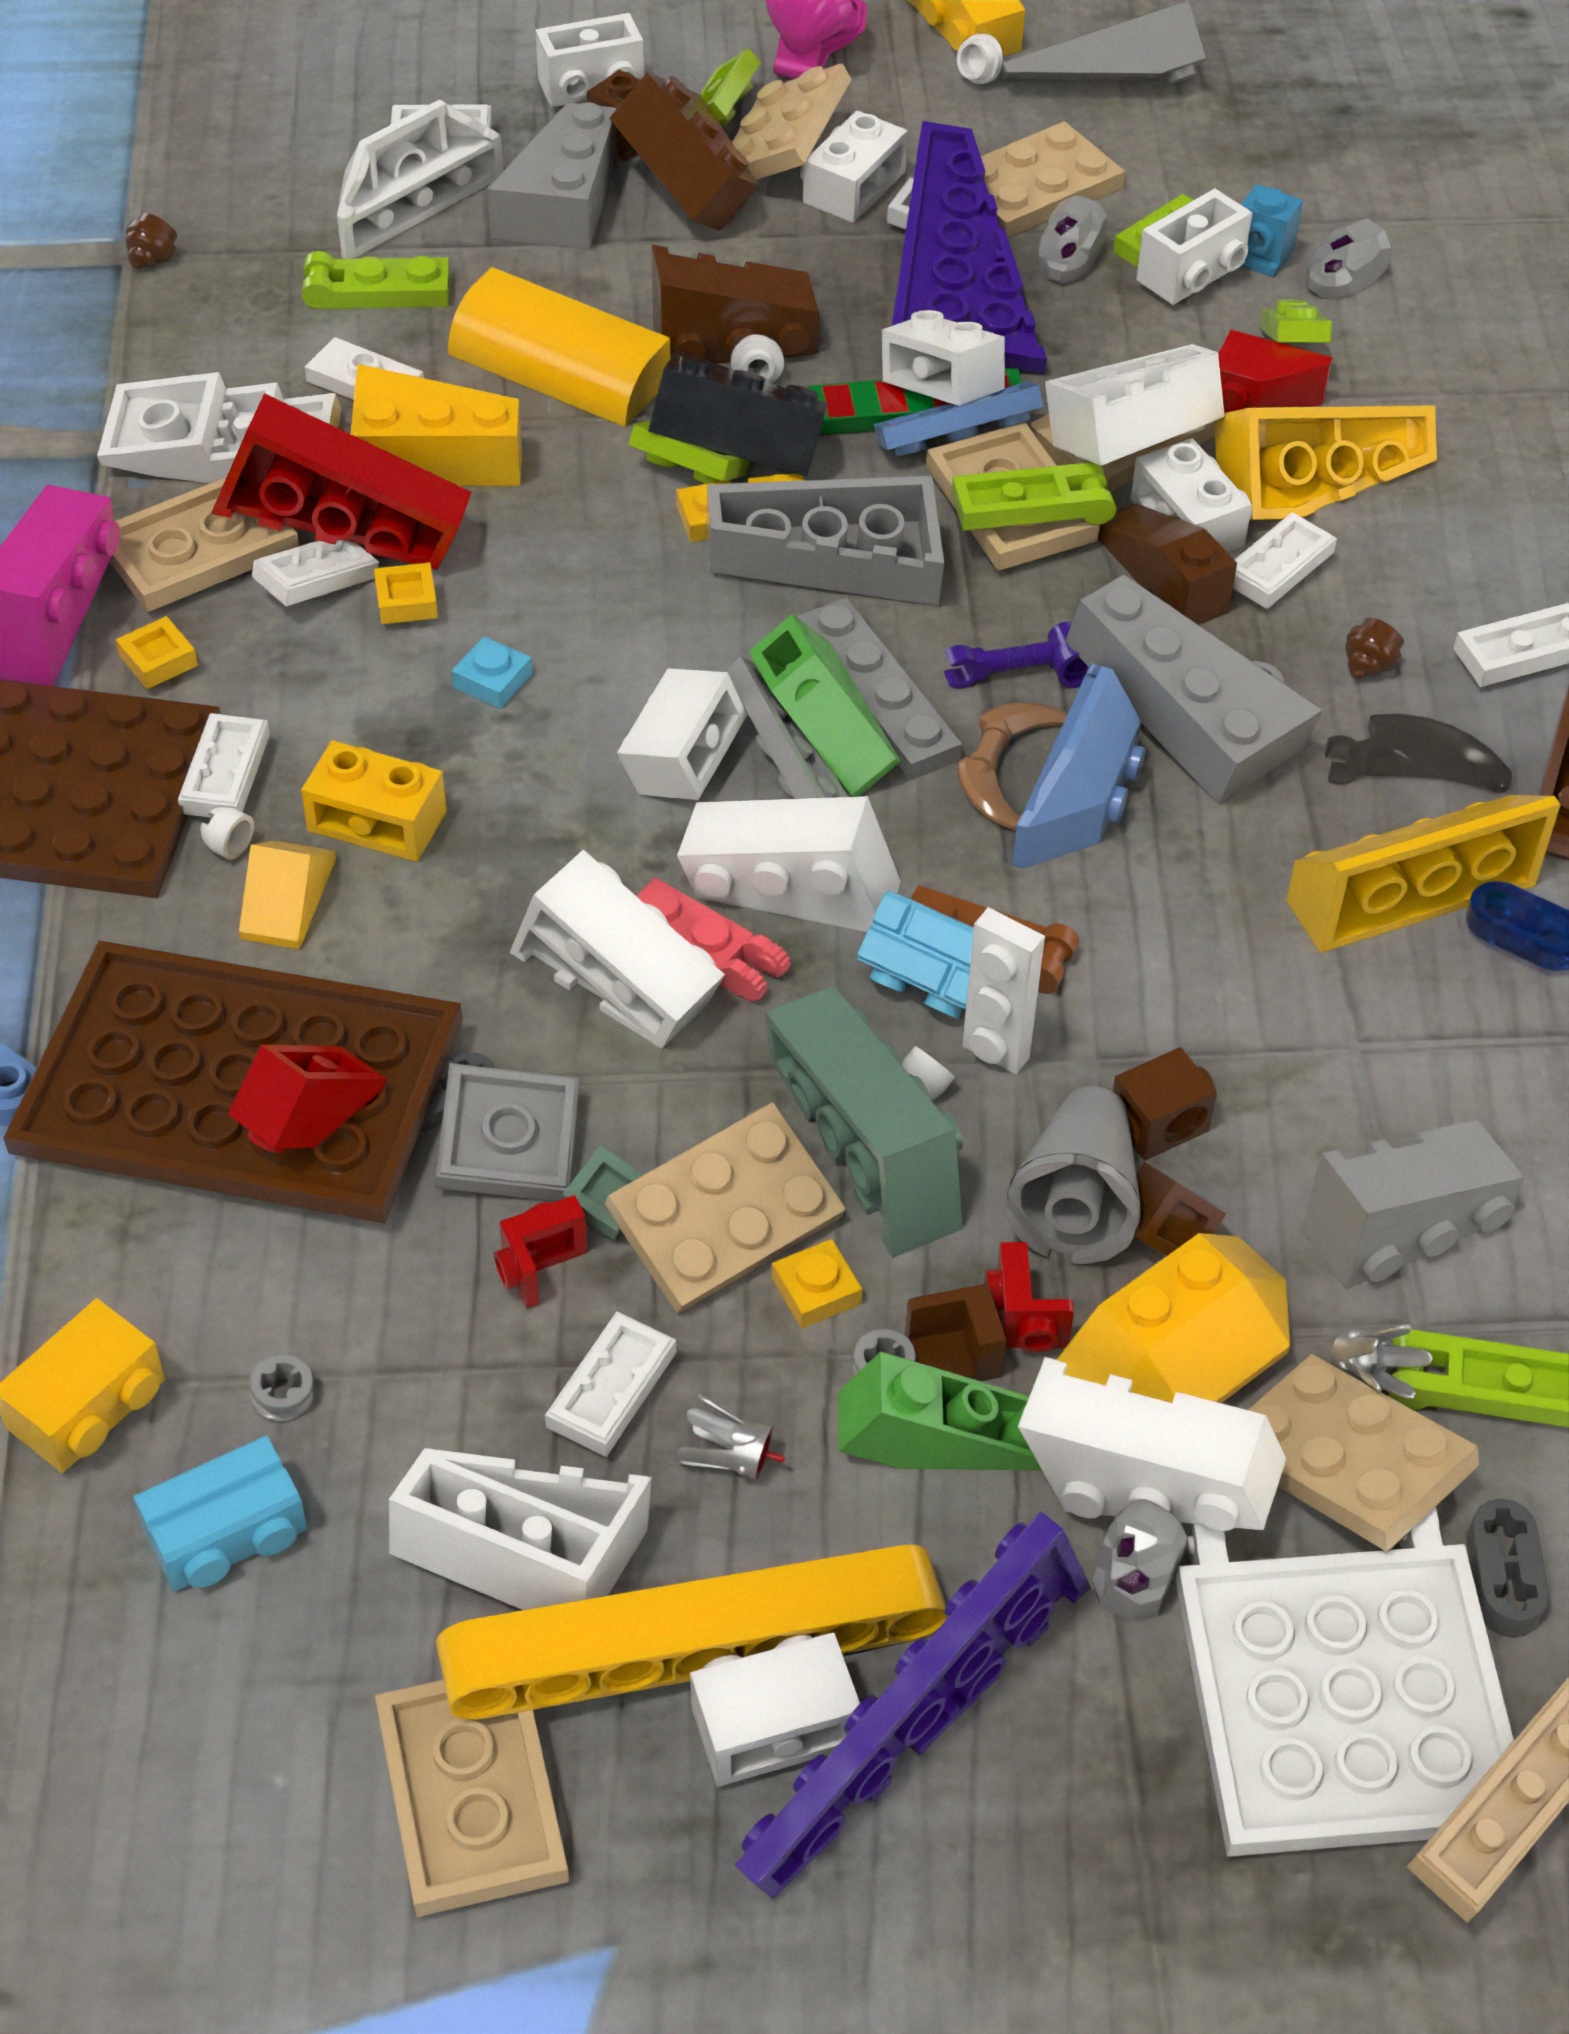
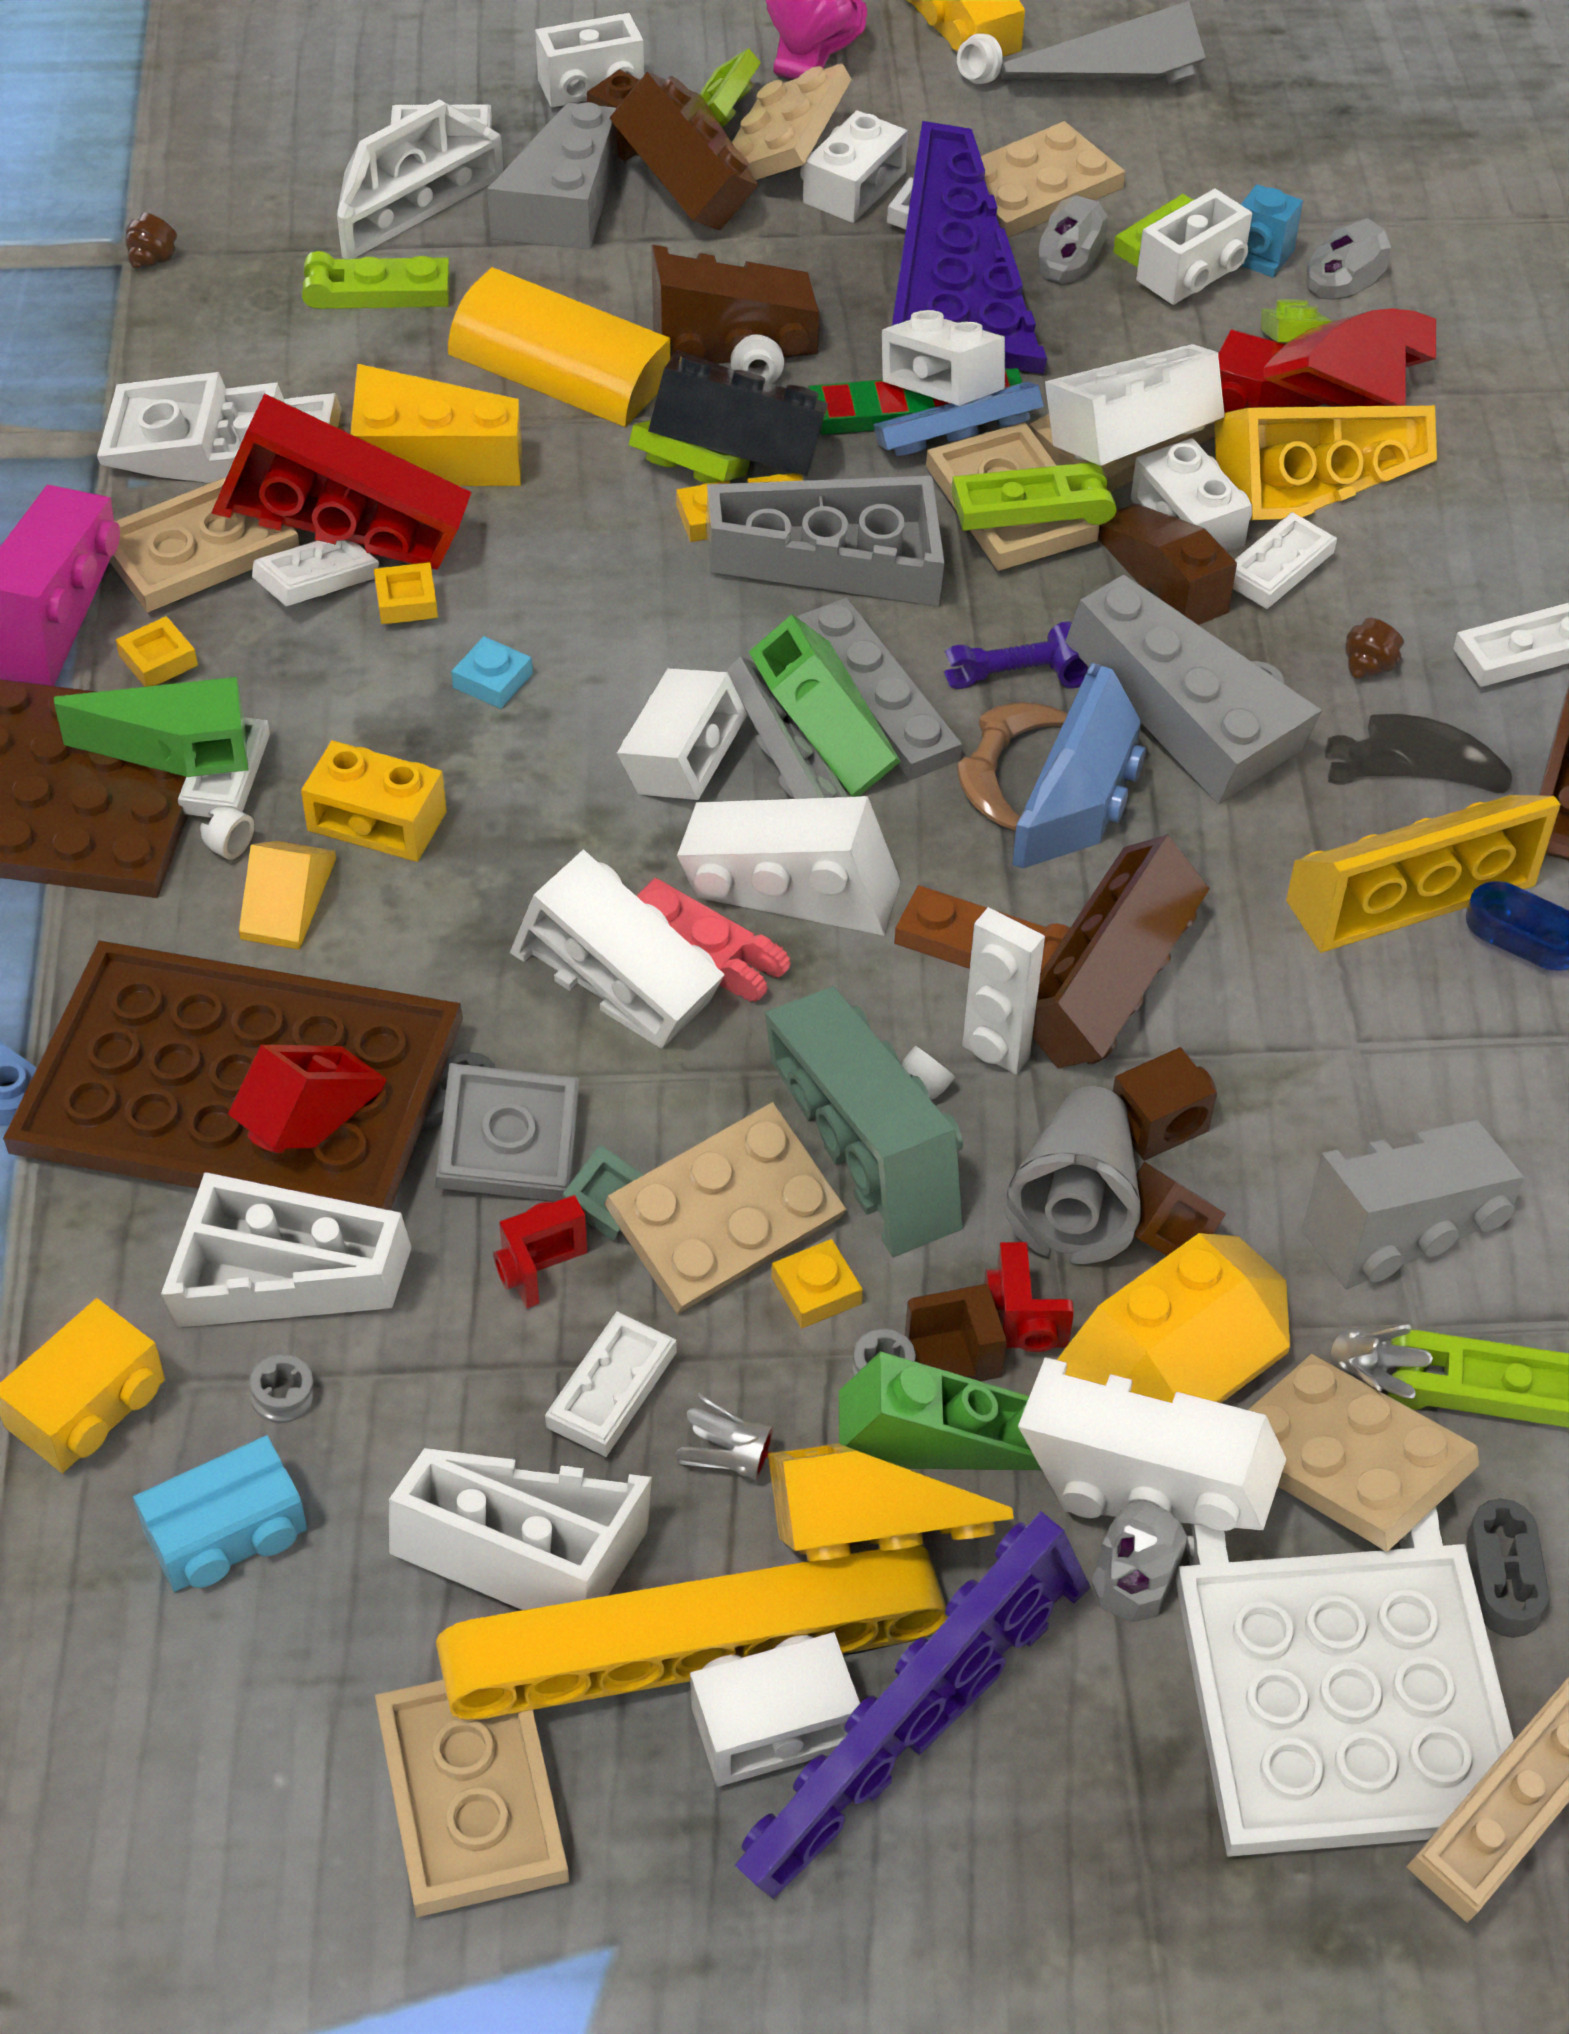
(167, 727): none -> bright green slope
(281, 1255): none -> white wedge
(337, 363): white plate -> none
(847, 1496): none -> yellow slope
(920, 949): medium azure brick -> none
(1115, 951): none -> reddish brown brick
(1356, 358): none -> red slope

